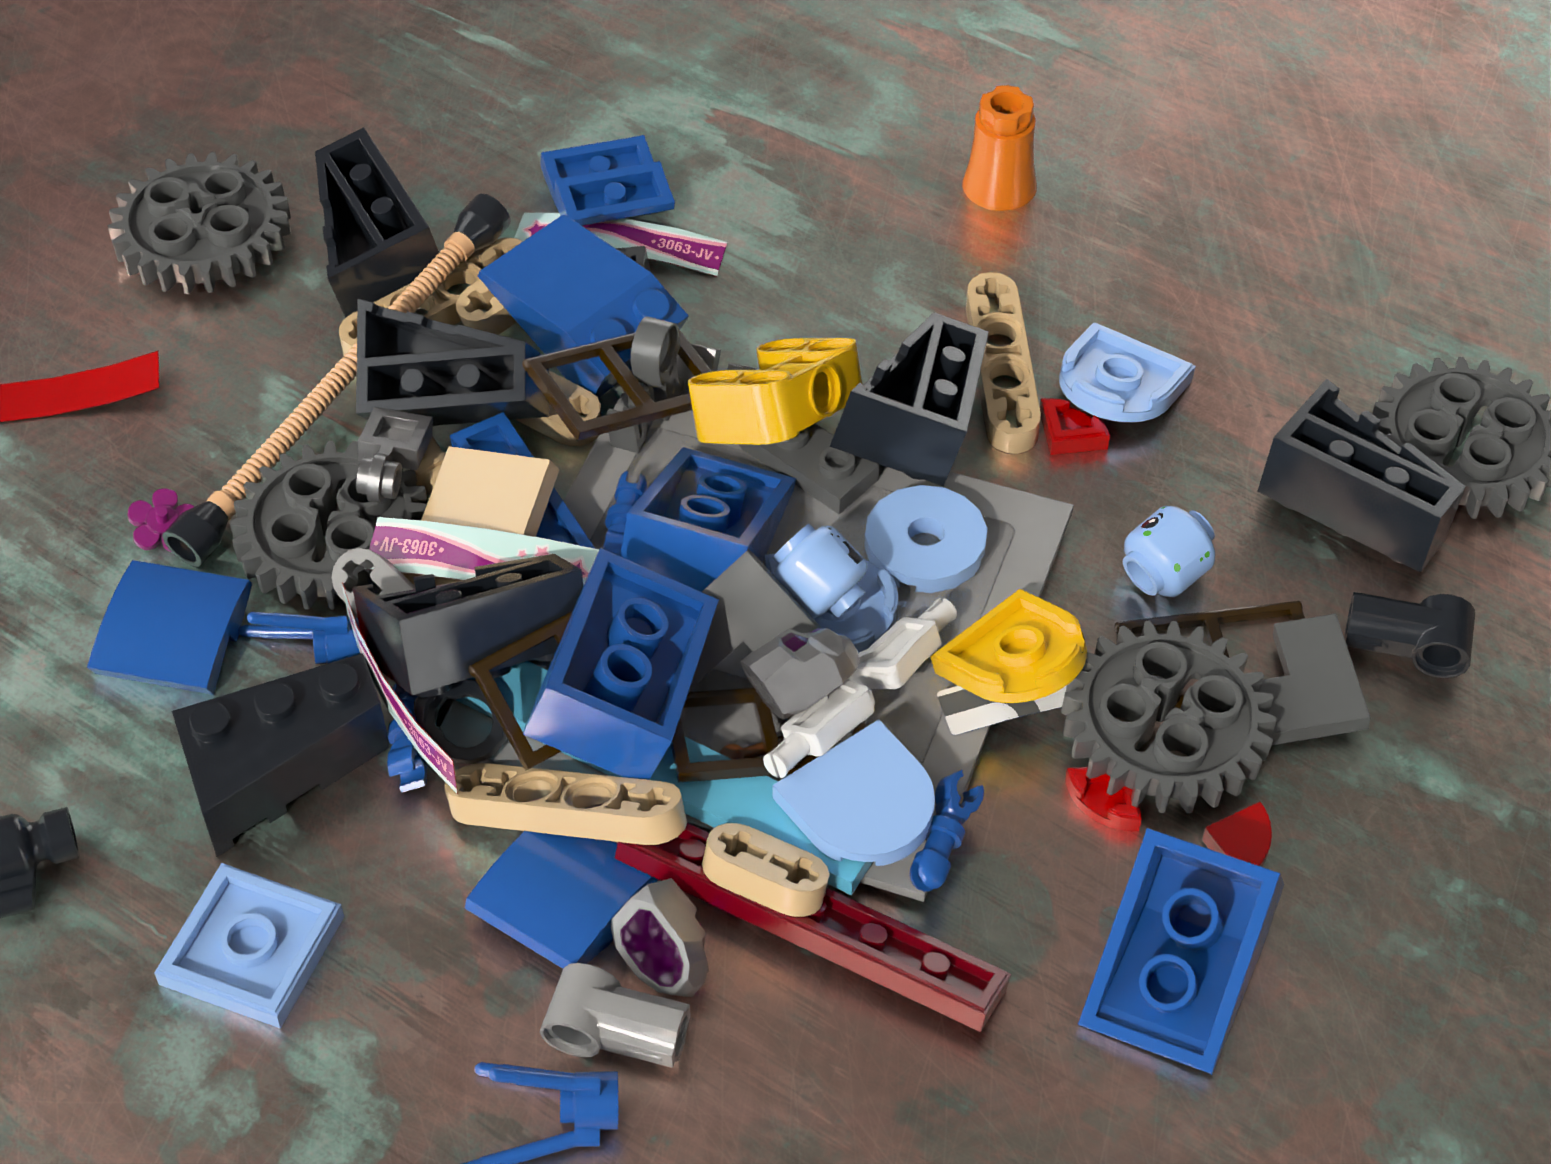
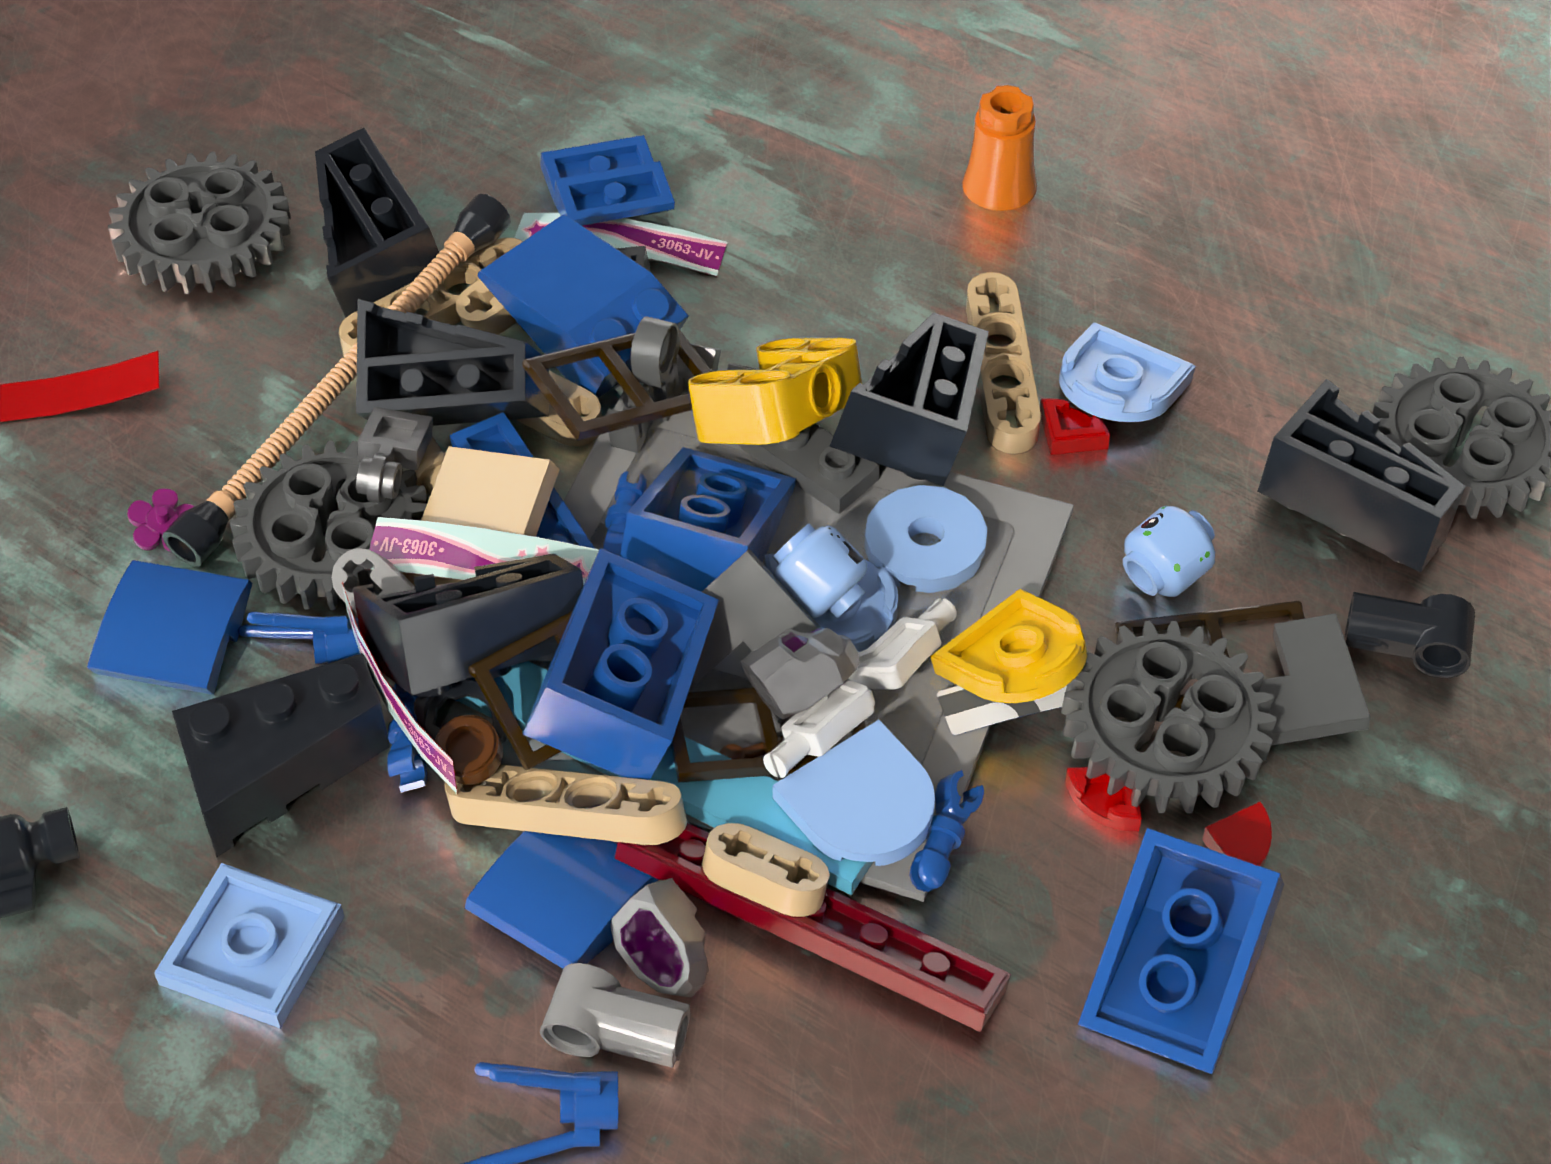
(472, 747): none -> reddish brown tile

